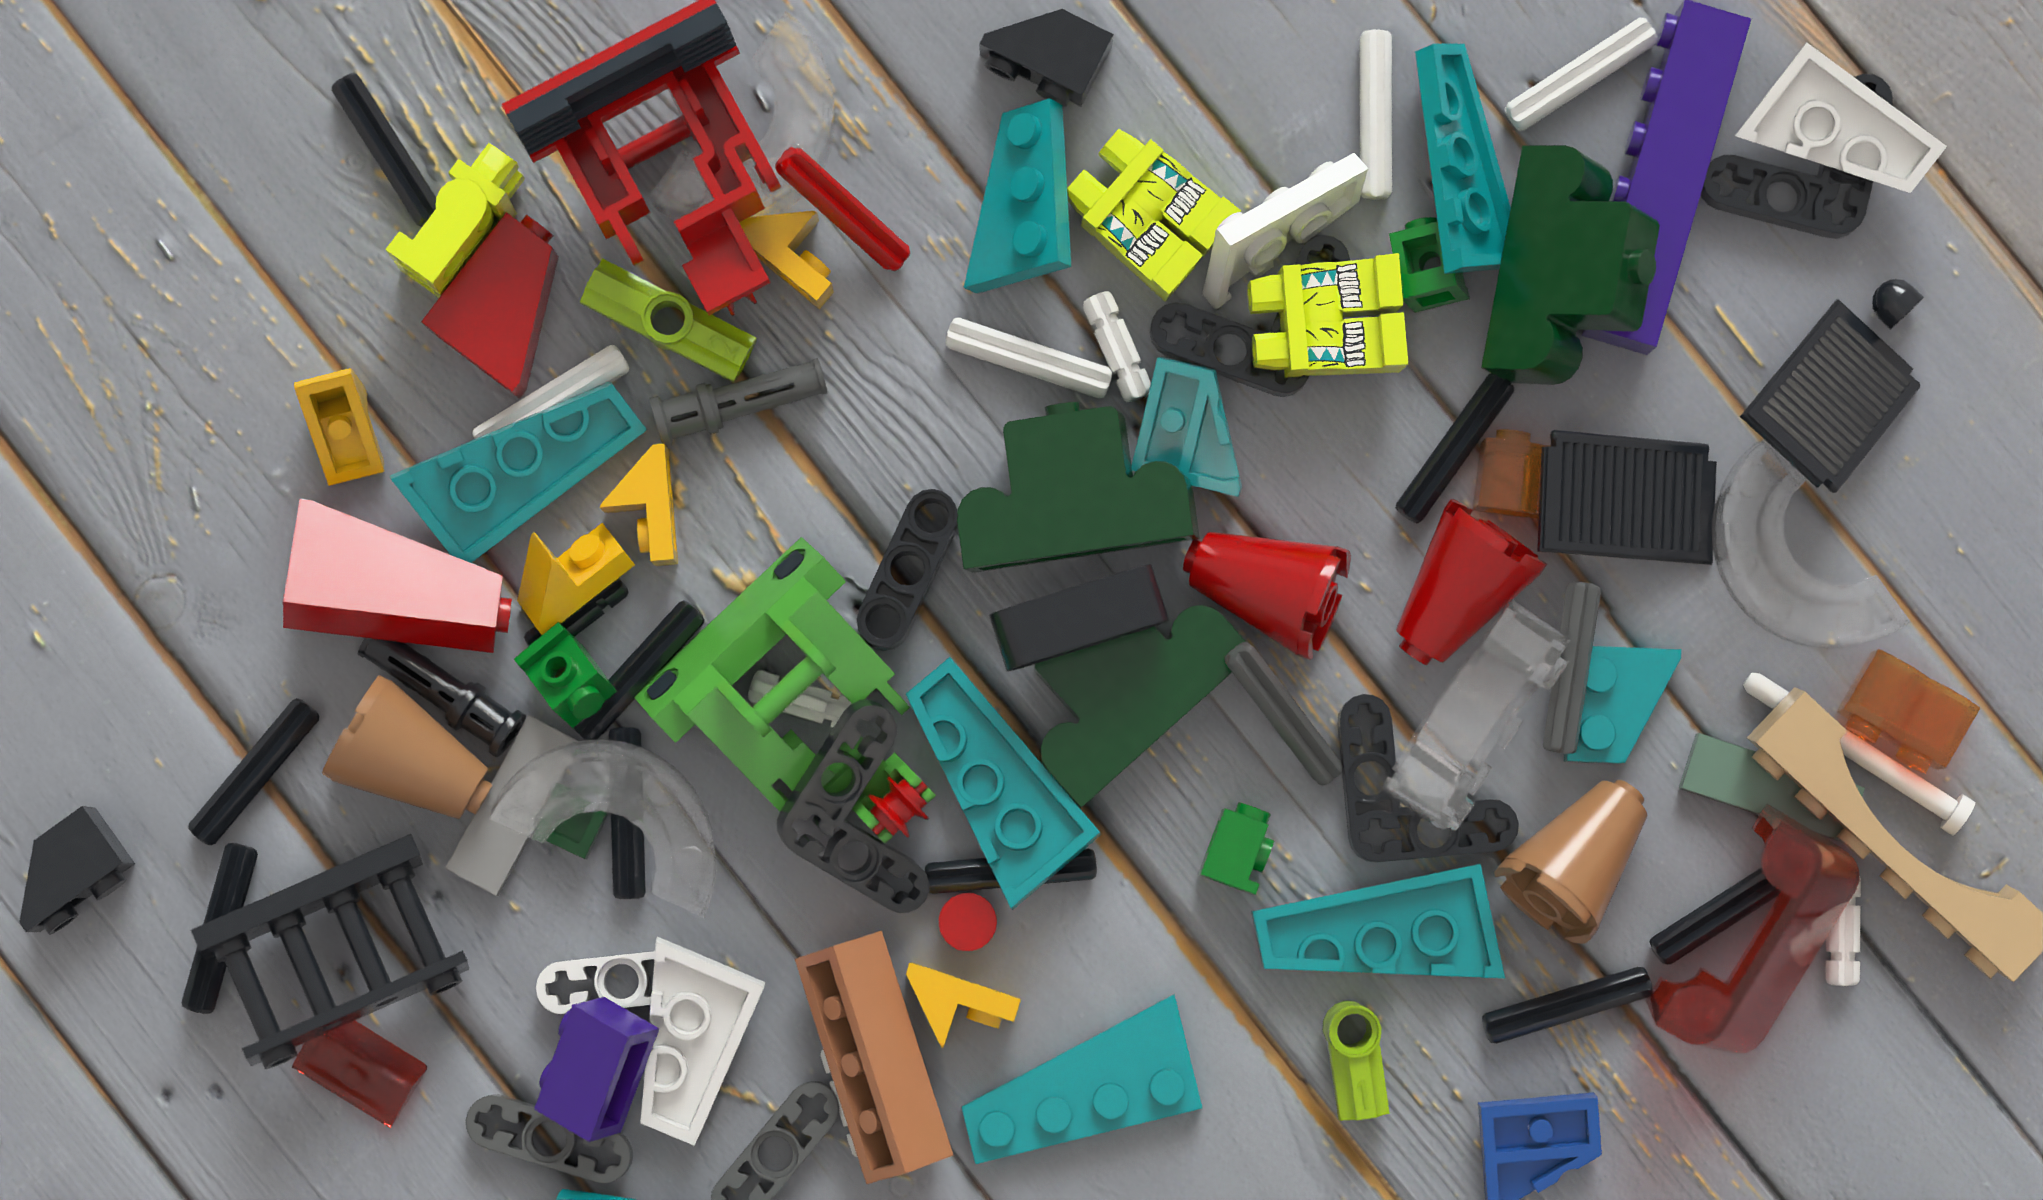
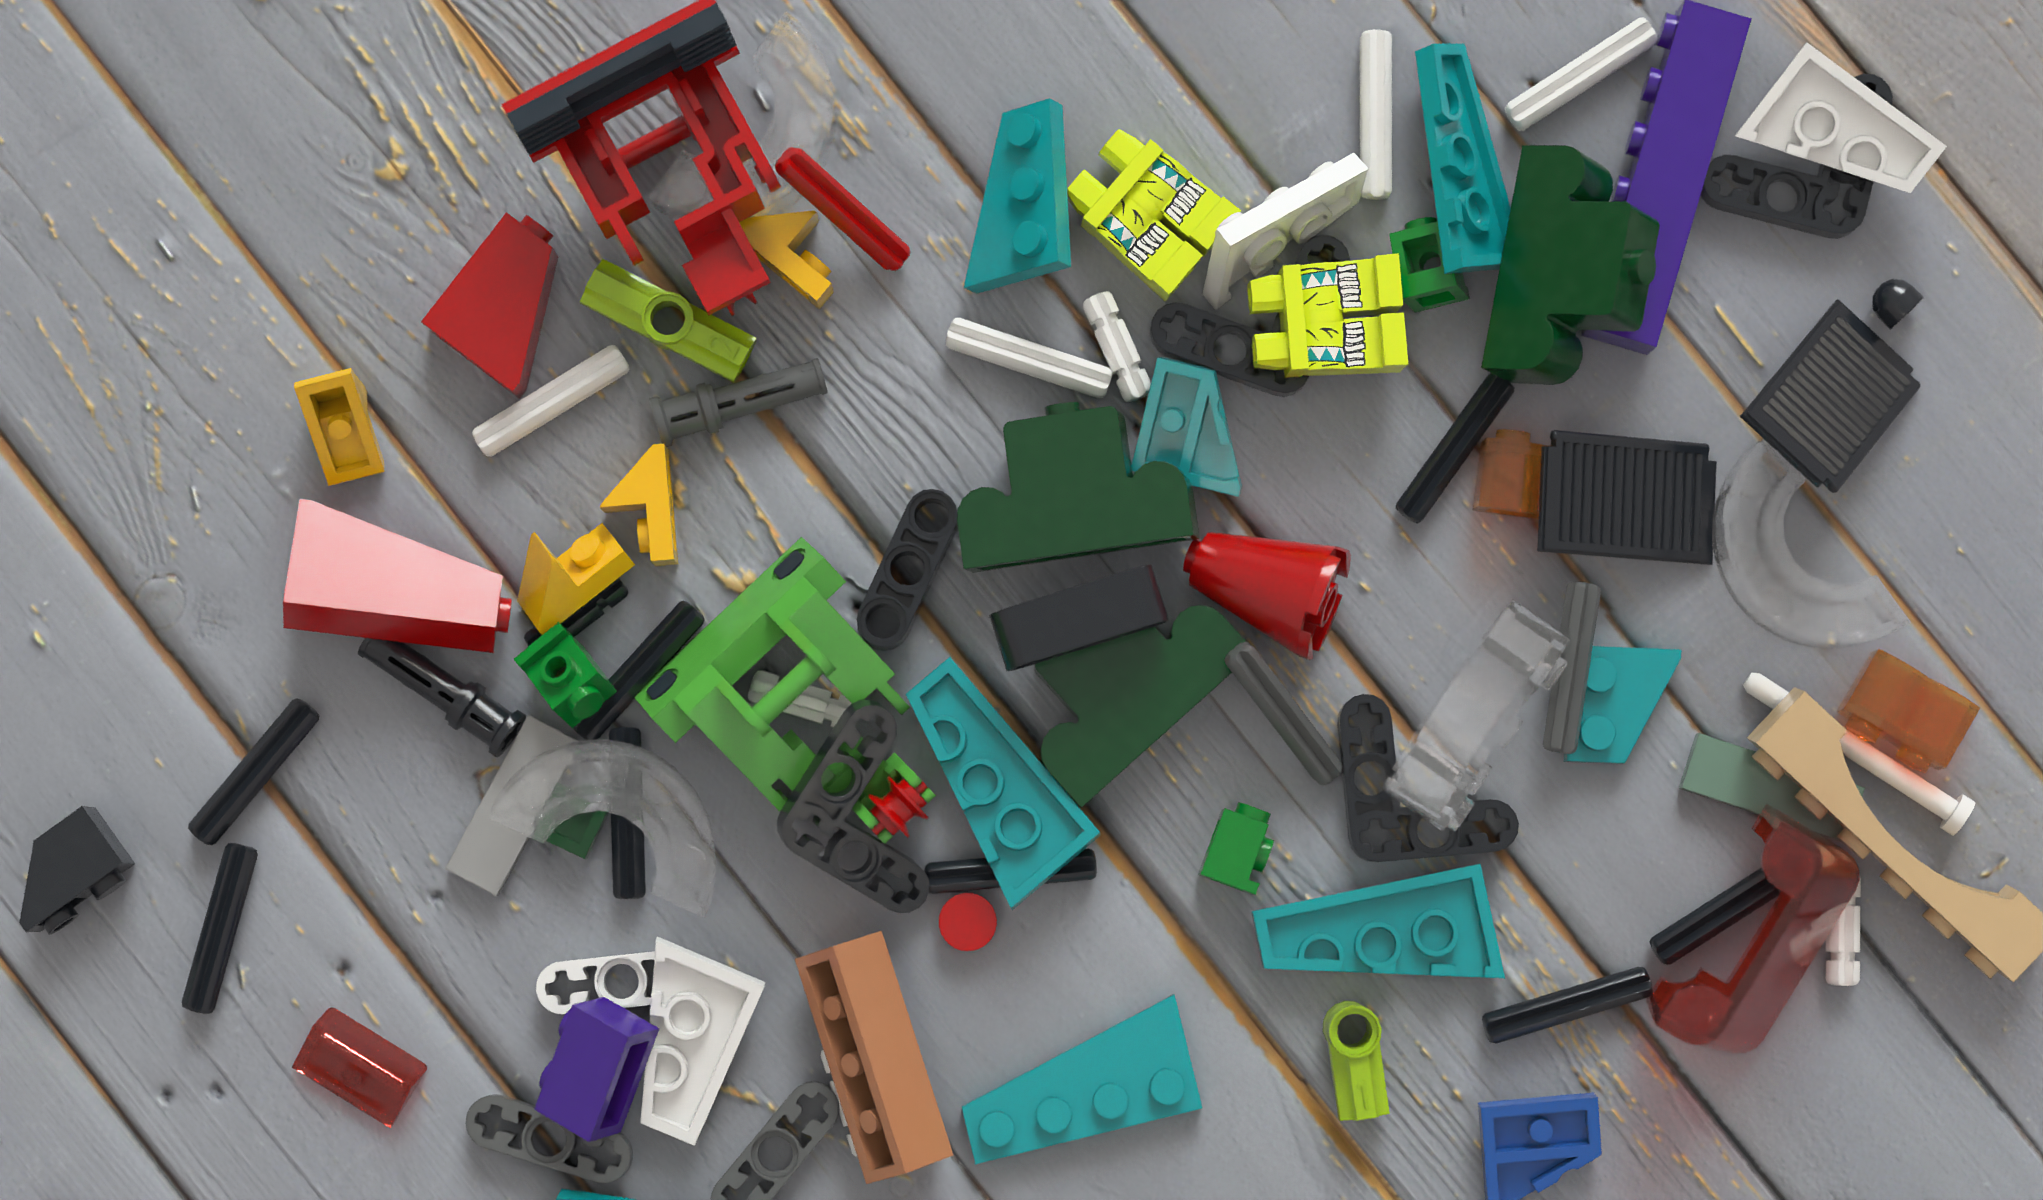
(284, 917): black fence -> none
(385, 147): black axle -> none
(406, 755): medium nougat cone -> none
(462, 220): neon yellow hips -> none
(509, 475): teal wing -> none
(942, 993): yellow slope -> none
(1051, 51): black slope -> none
(1463, 583): red cone -> none
(1576, 860): medium nougat cone -> none

